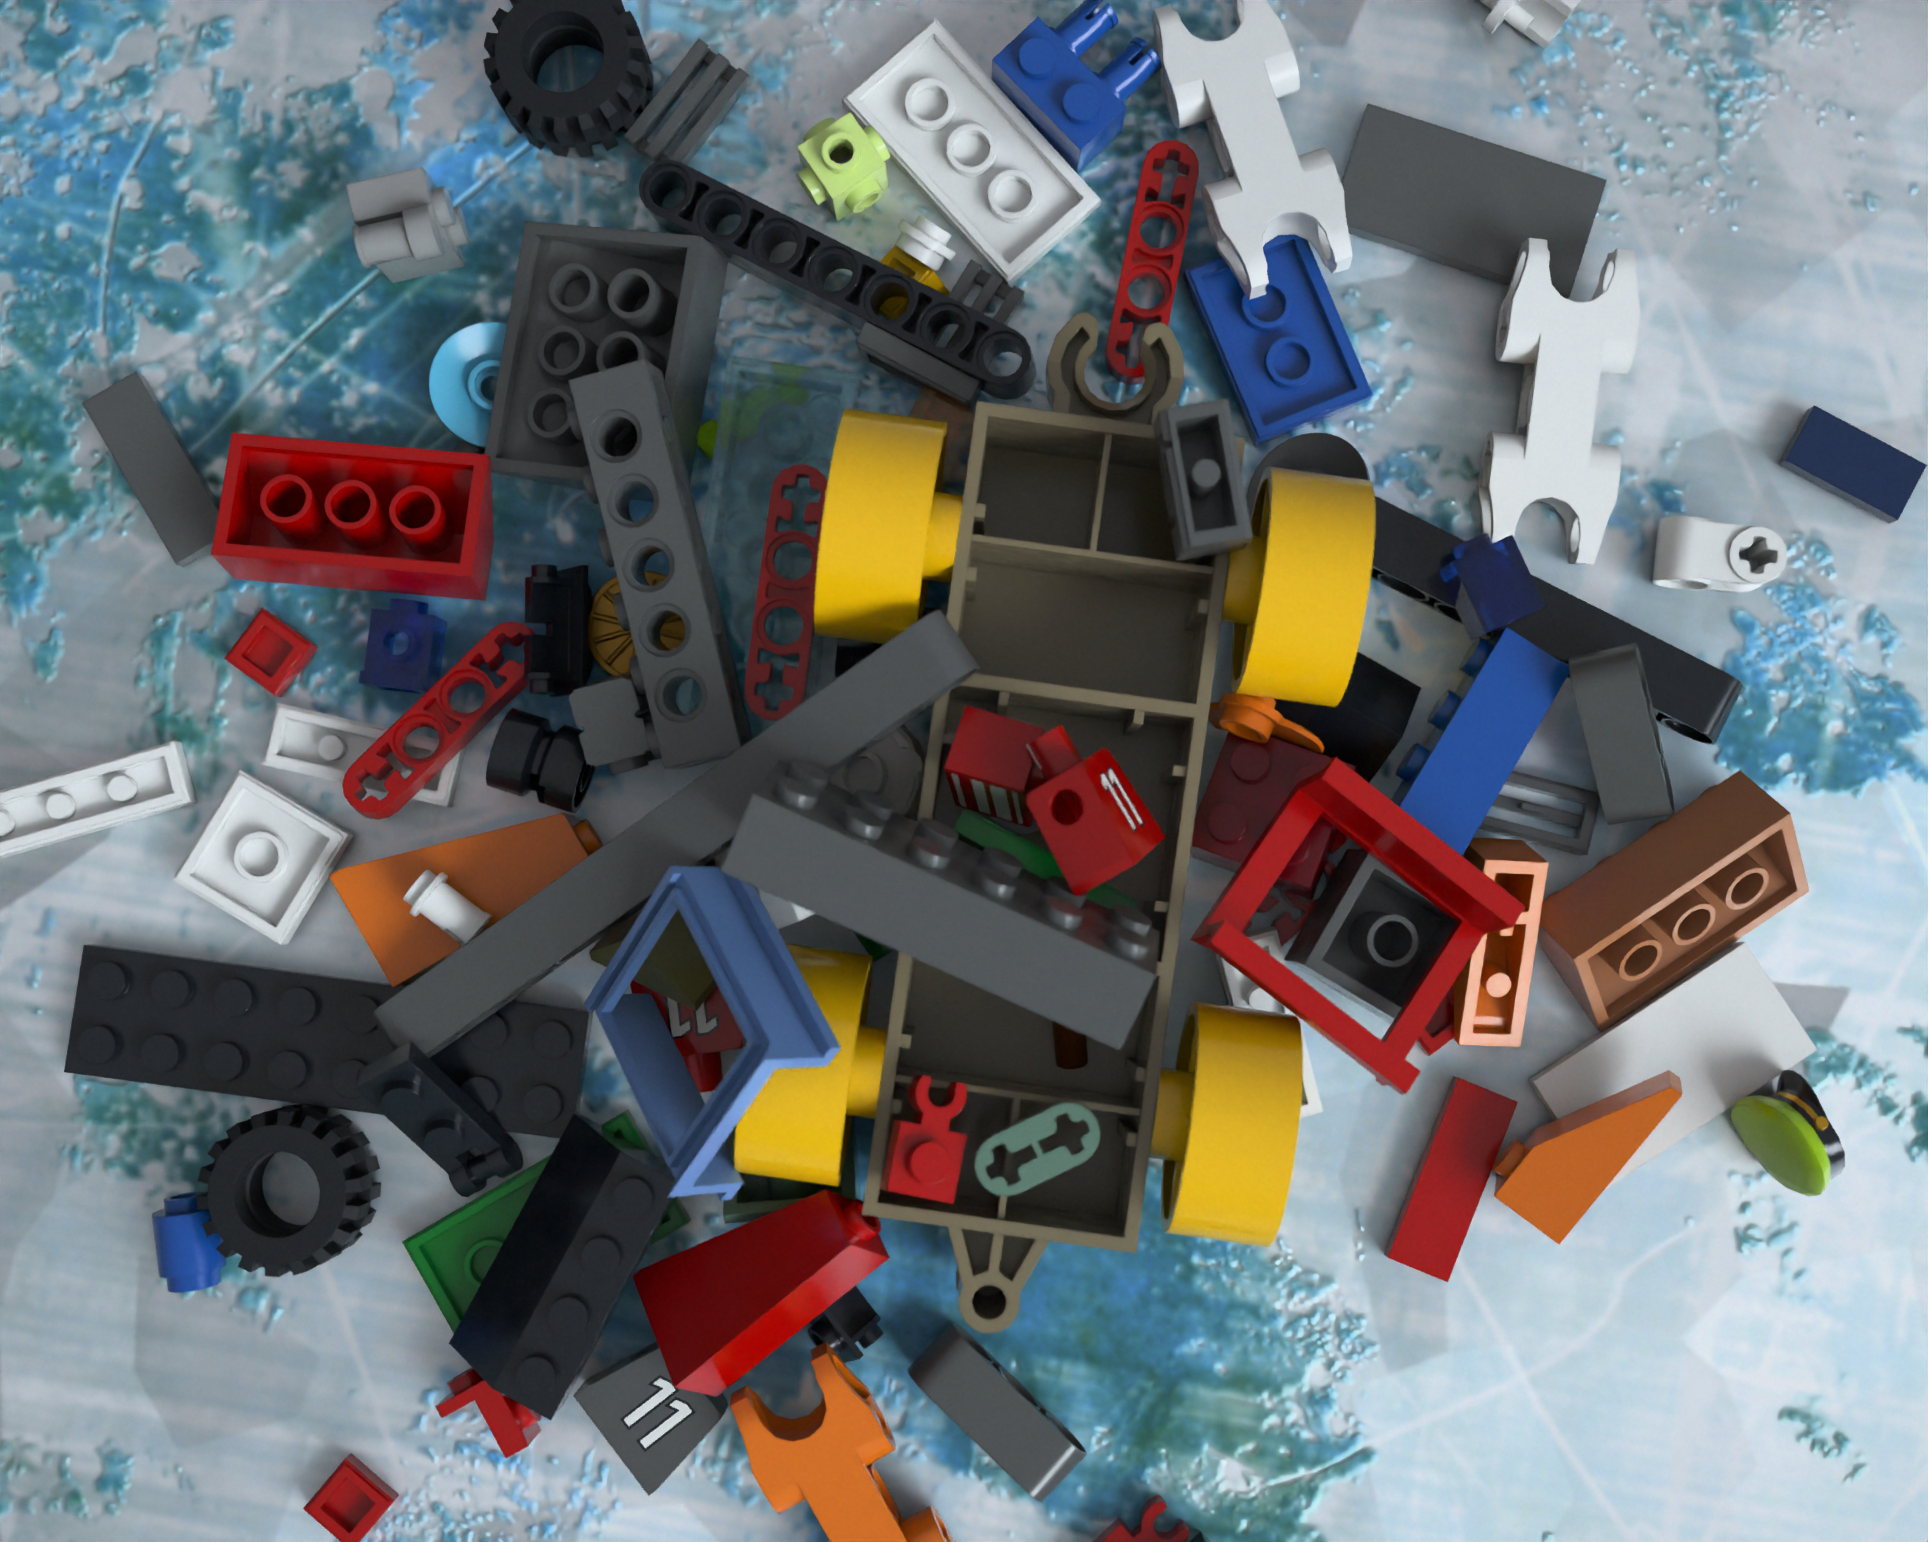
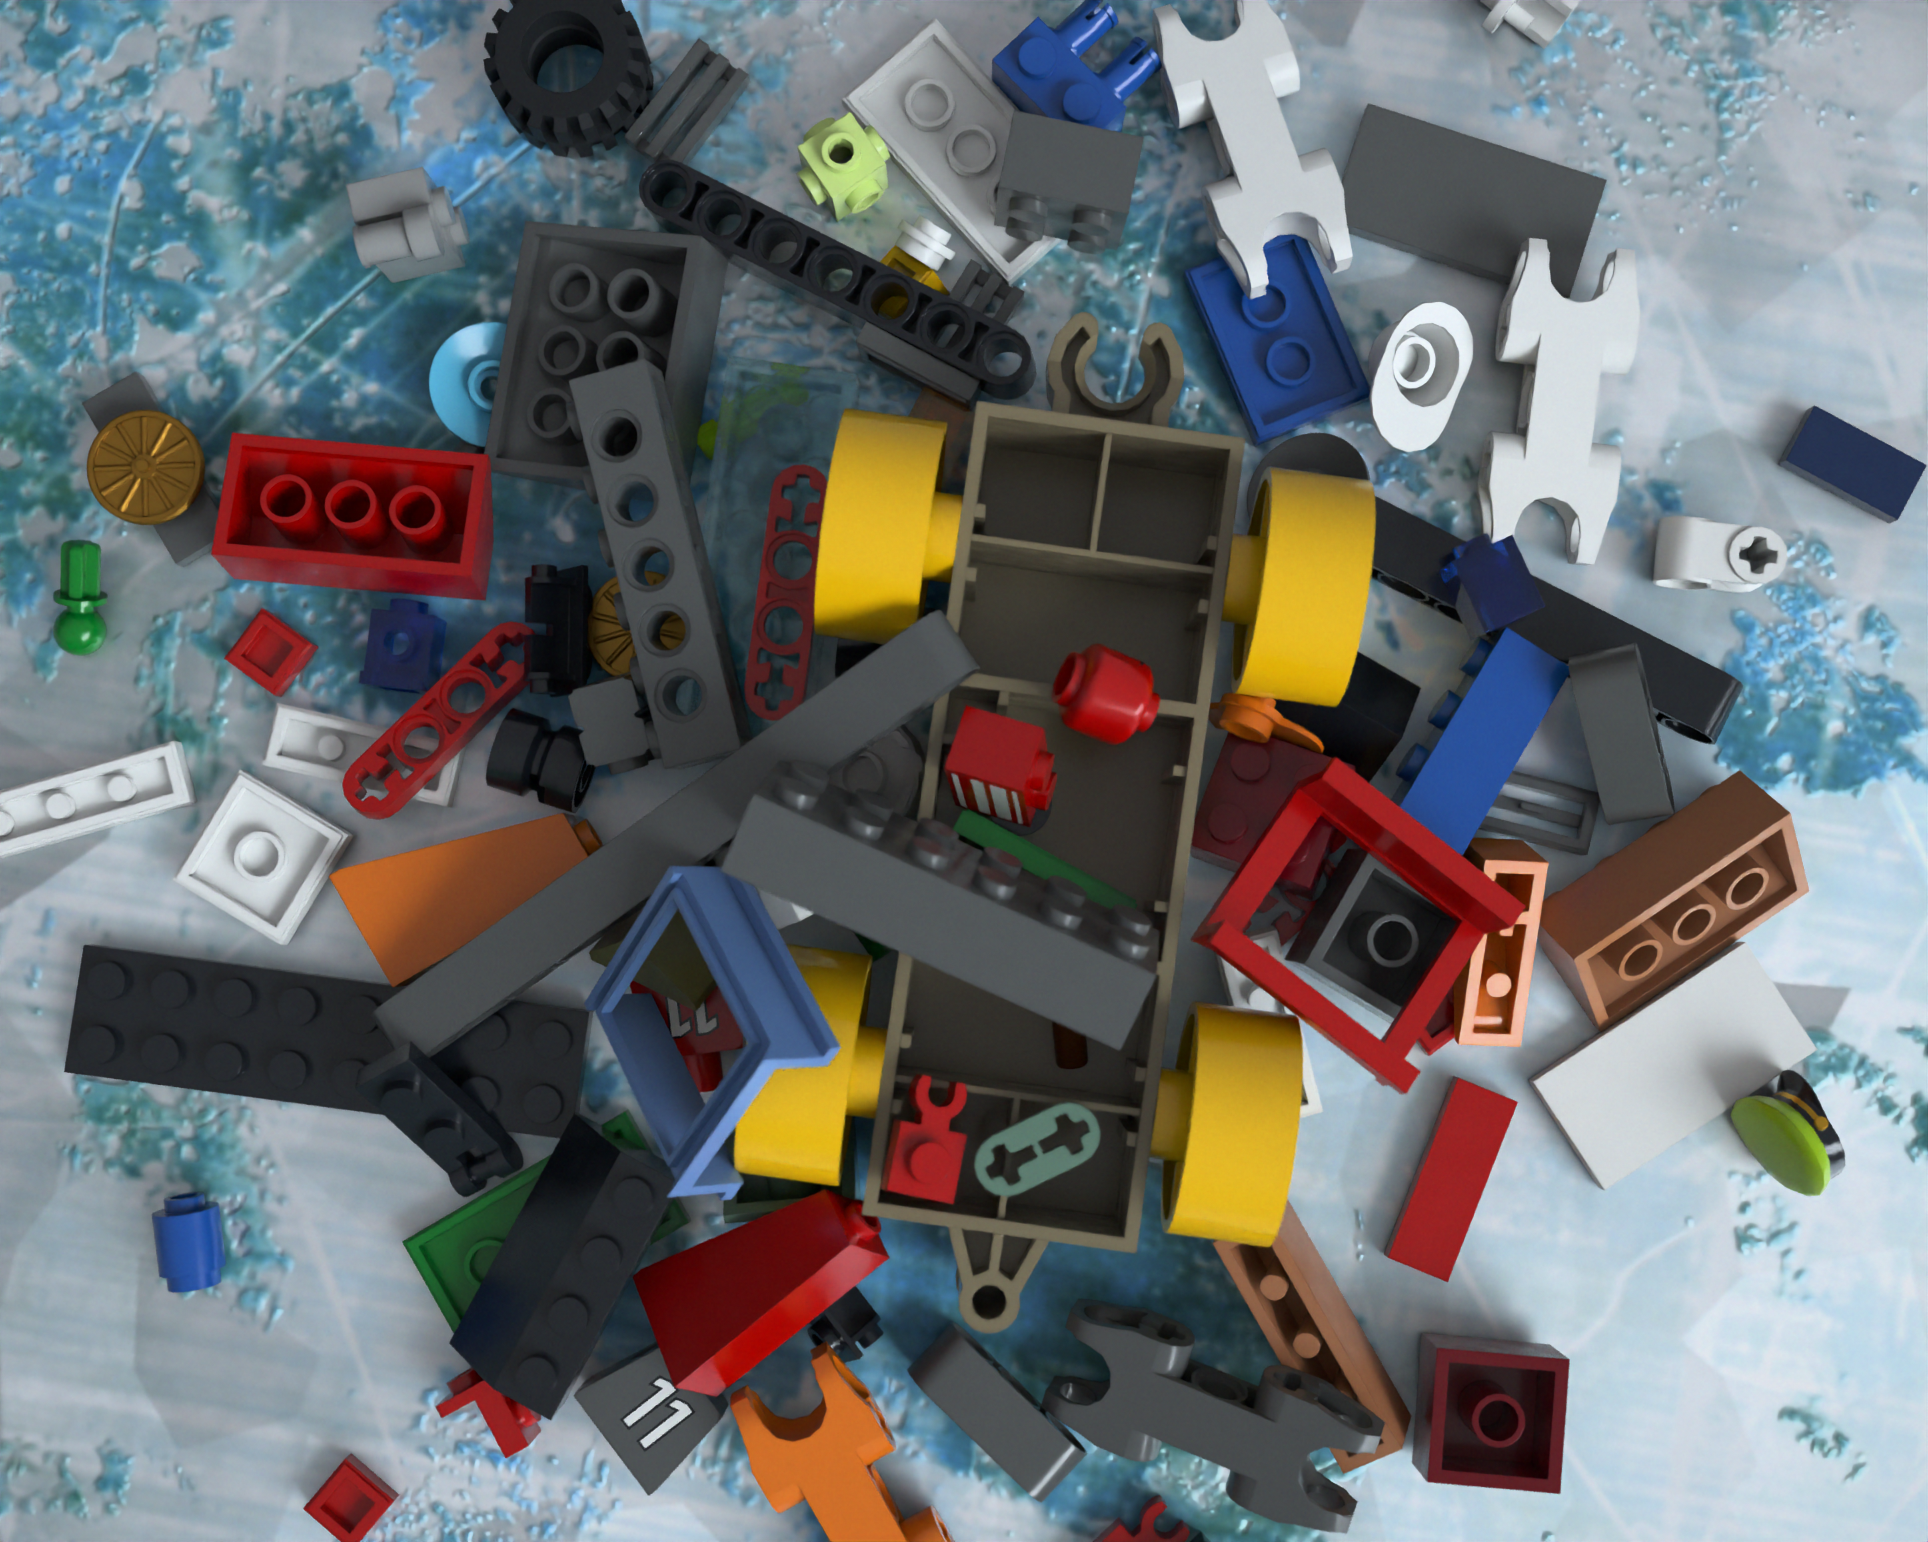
(79, 627): none -> green axle
(145, 467): none -> pearl gold wheel
(238, 1200): black tyre -> none
(446, 907): white pin -> none
(1066, 182): none -> dark grey brick
(1088, 812): red torso -> none
(1105, 694): none -> red head
(1150, 262): red beam -> none
(1202, 479): dark grey brick -> none
(1248, 1428): none -> dark grey piece
(1315, 1327): none -> nougat brick
(1418, 374): none -> white piece
(1490, 1413): none -> dark red brick
(1577, 1156): orange slope -> none

